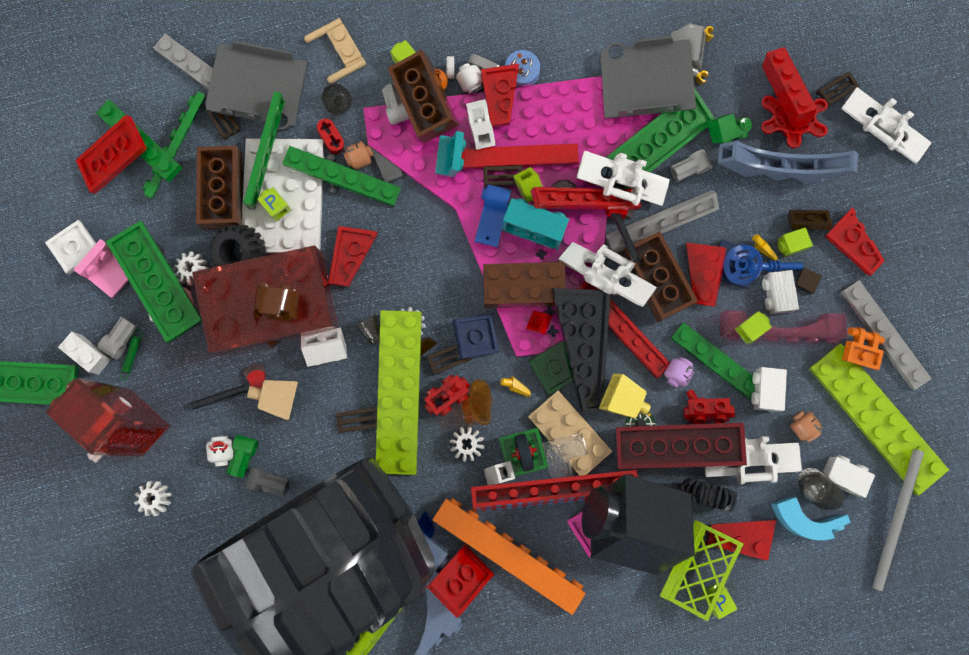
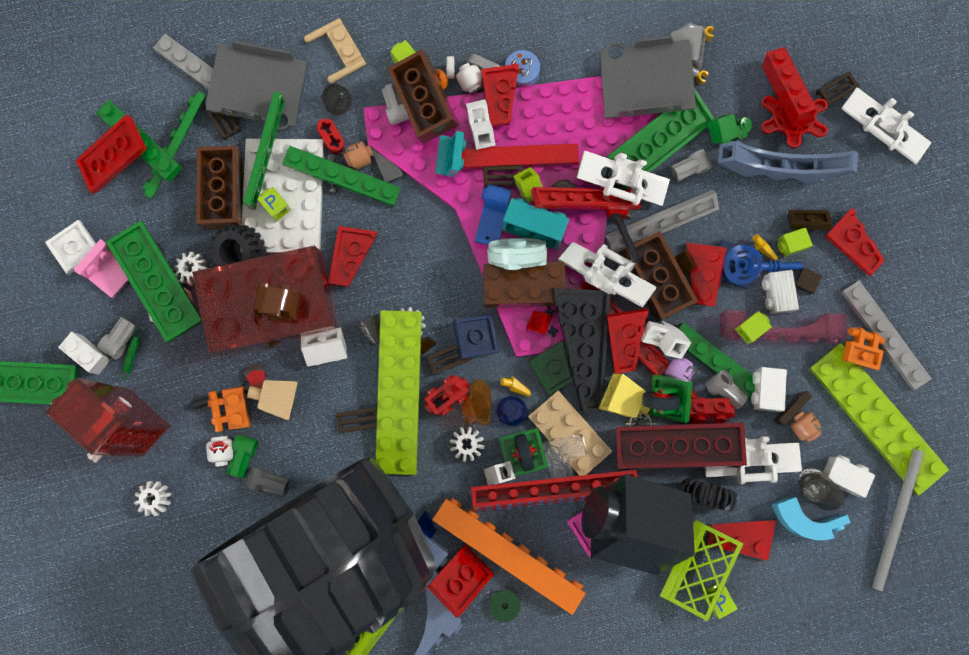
(235, 407): none -> orange plate
(504, 605): none -> dark green piece
(512, 411): none -> clear blue hair
(517, 253): none -> light aqua piece
(625, 338): none -> red wing
(667, 337): none -> white brick
(669, 398): none -> green plate
(685, 262): none -> dark brown tile
(723, 385): none -> light grey piece
(792, 408): none -> dark brown tile

